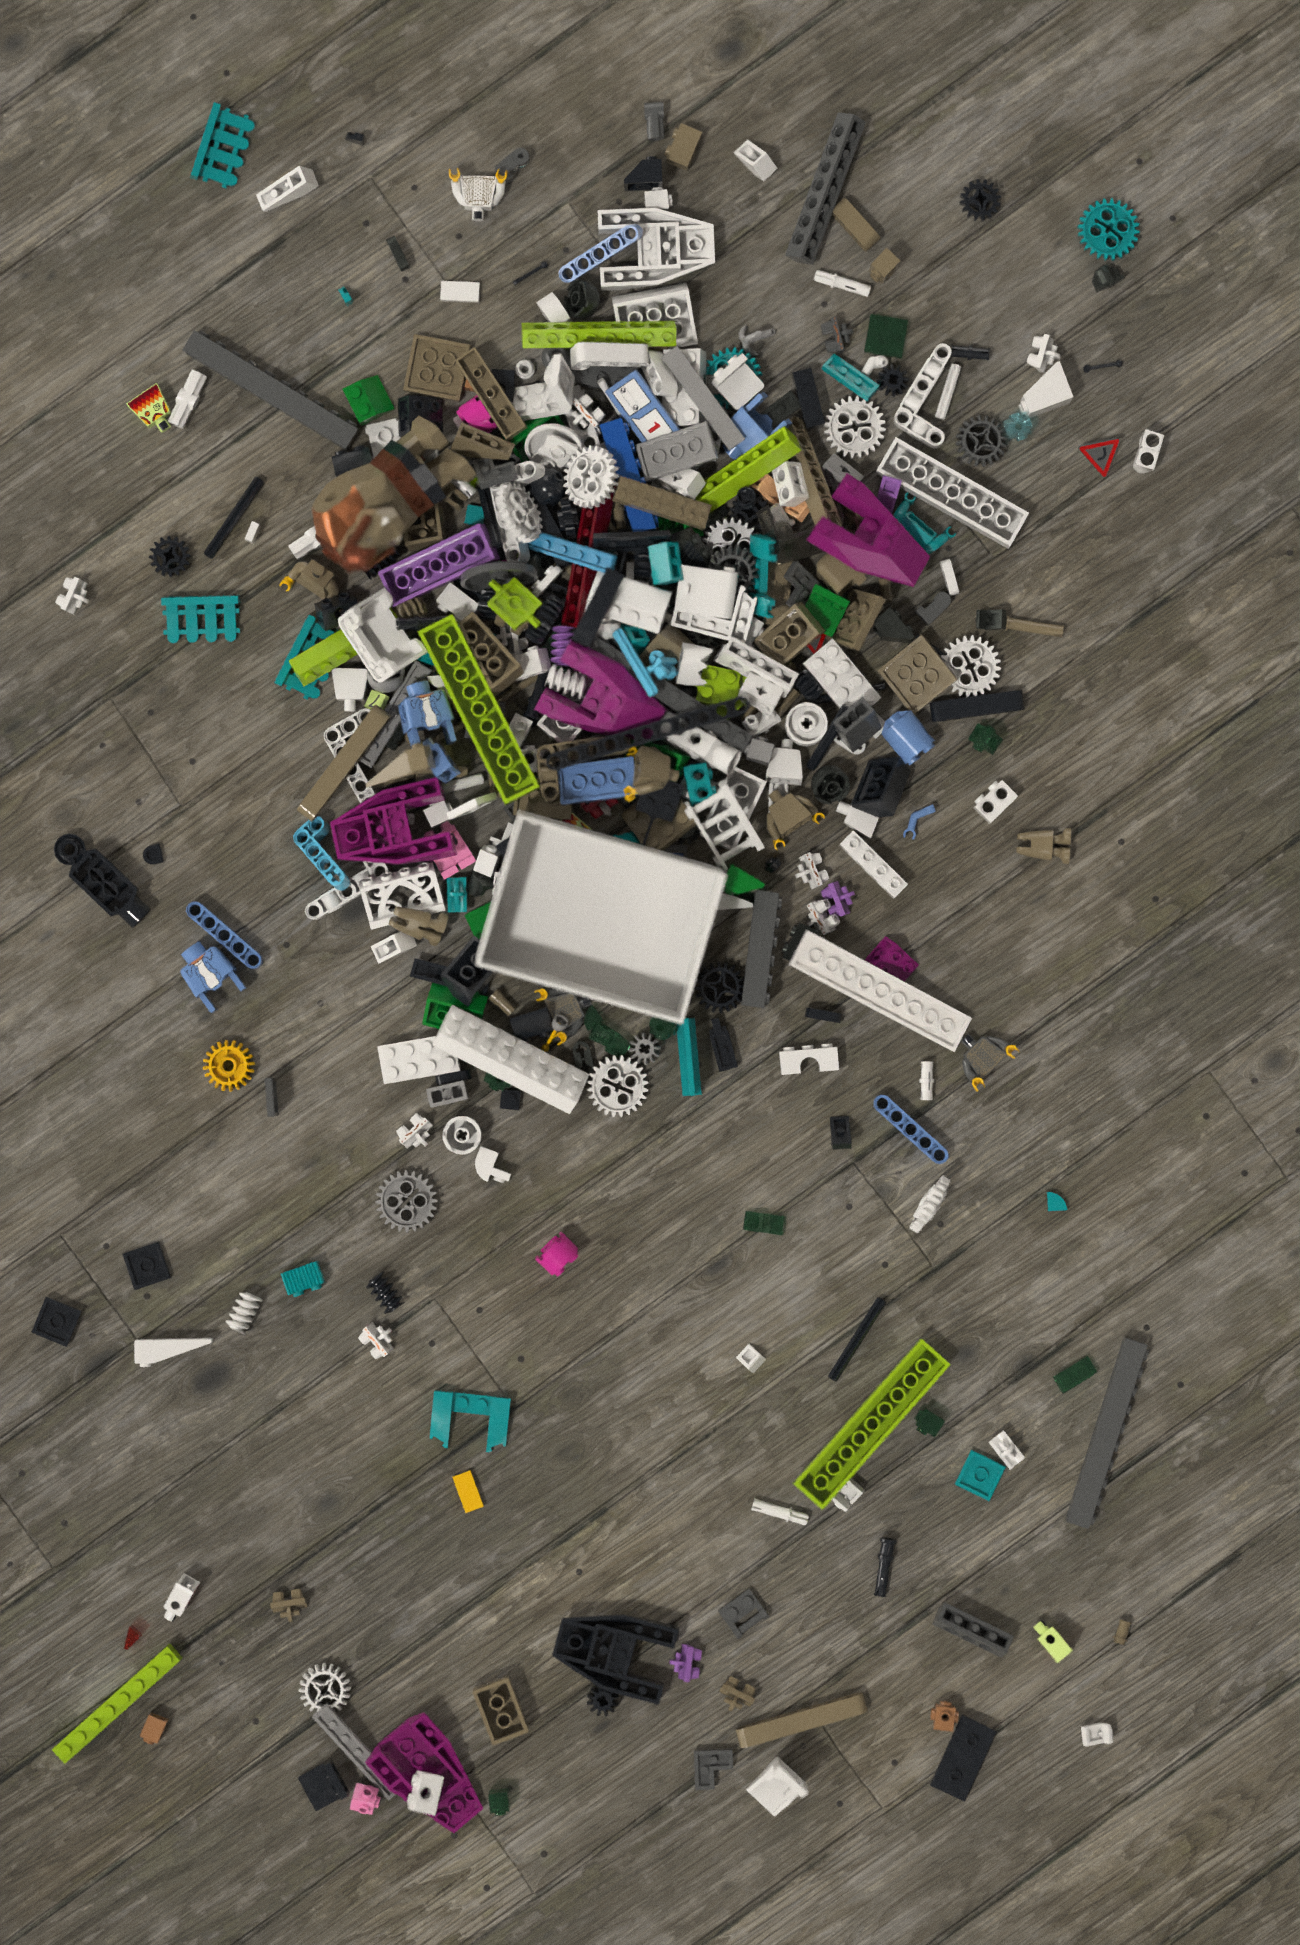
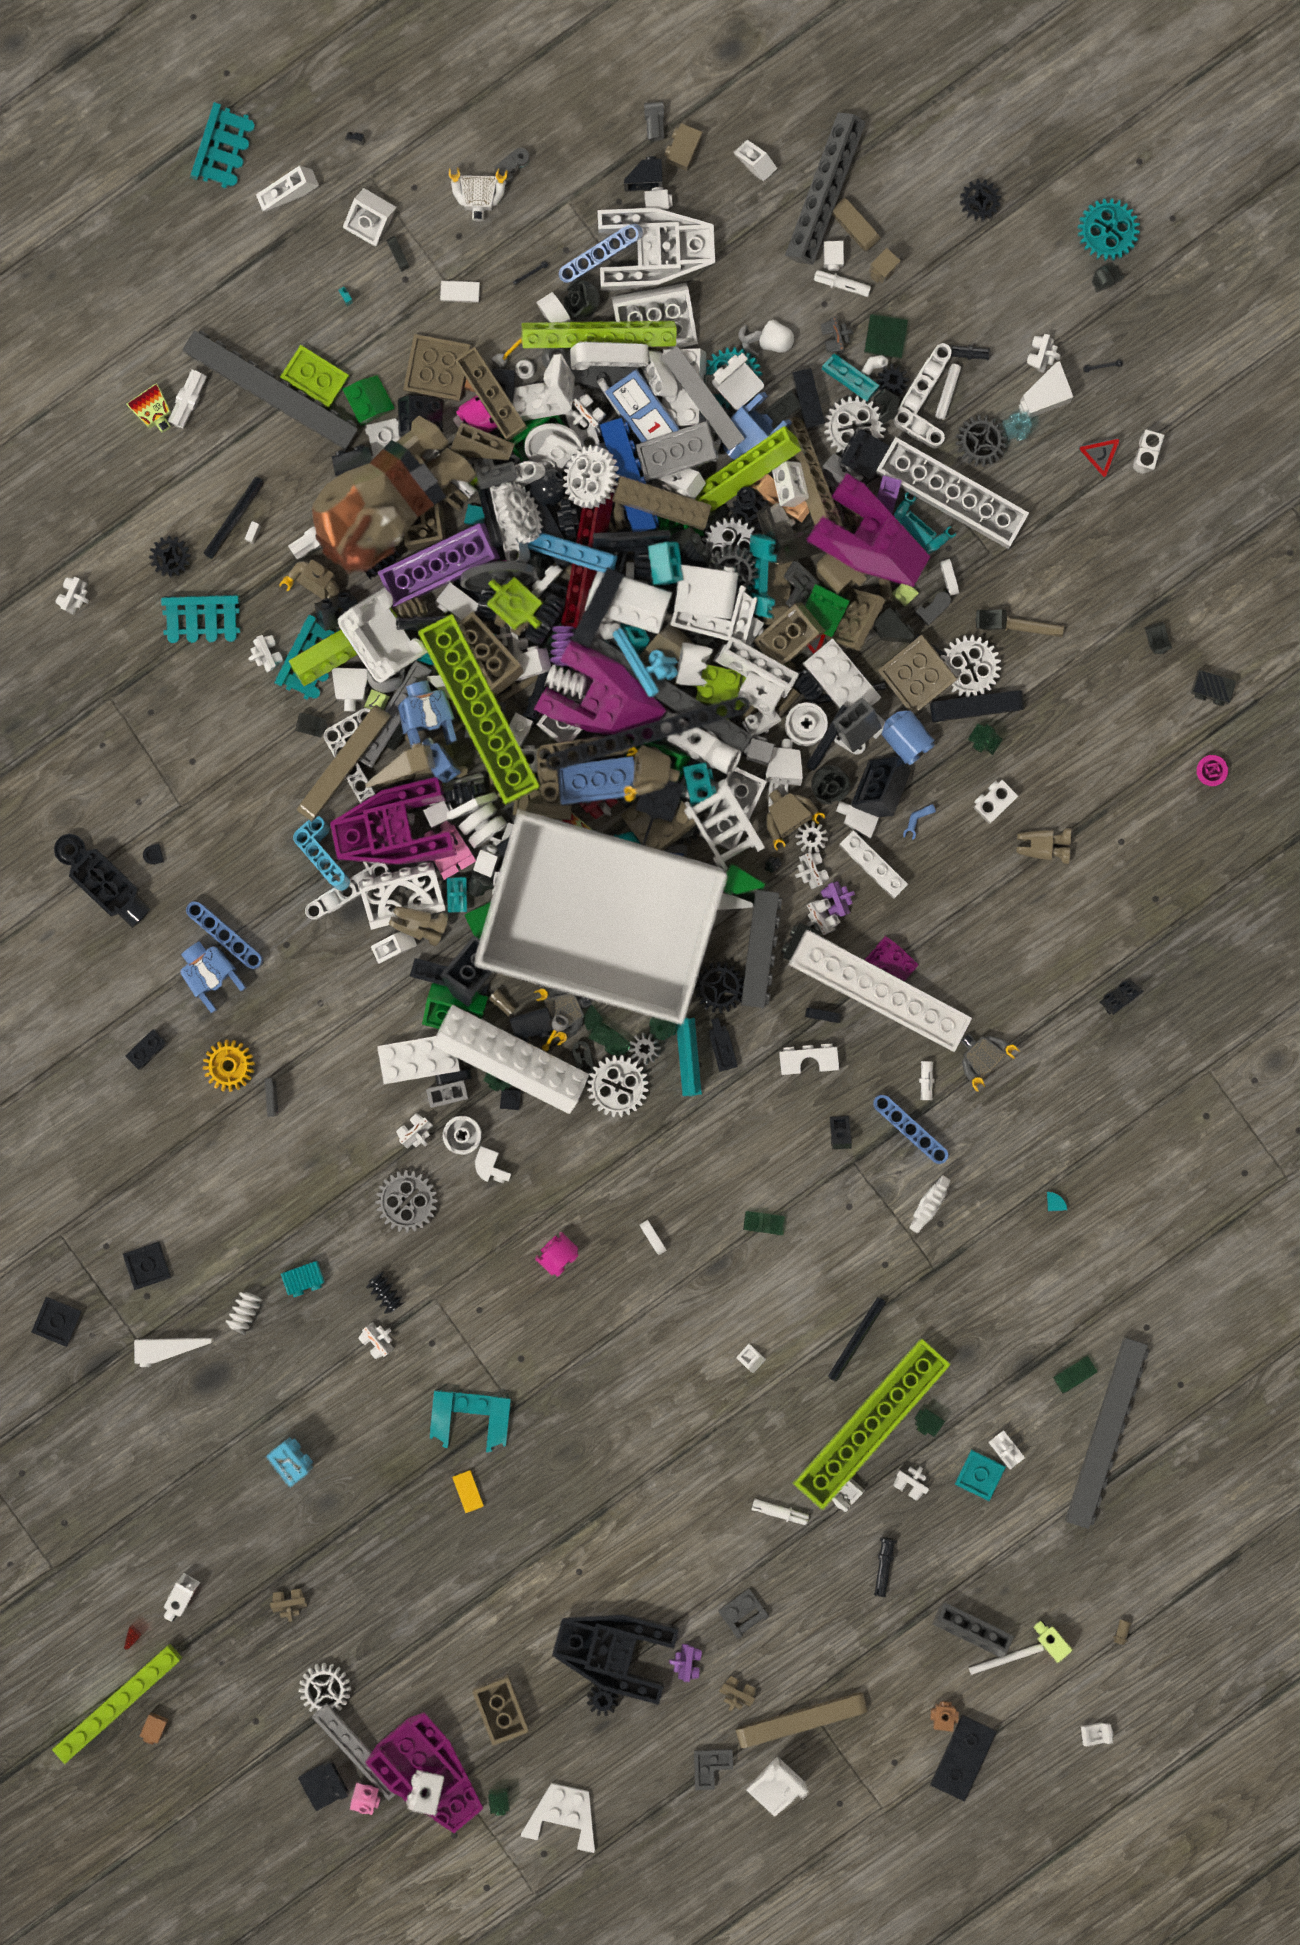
(146, 1049): none -> black brick
(262, 654): none -> white hips
(290, 1461): none -> medium azure brick
(311, 725): none -> pearl dark grey bracket
(314, 376): none -> lime plate
(369, 217): none -> white slope
(465, 792): none -> black gear
(480, 822): none -> white wheel
(500, 359): none -> light grey hinge
(564, 1807): none -> white wing
(653, 1237): none -> white beam
(776, 337): none -> white hair
(818, 839): none -> white gear
(833, 255): none -> white brick
(864, 453): none -> black bracket
(889, 405): none -> pearl dark grey bracket
(904, 594): none -> yellowish green tile
(918, 1488): none -> white hips
(1006, 1659): none -> white bar
(1120, 997): none -> black hinge
(1158, 638): none -> pearl dark grey bracket
(1212, 770): none -> dark pink piece
(1213, 688): none -> brick

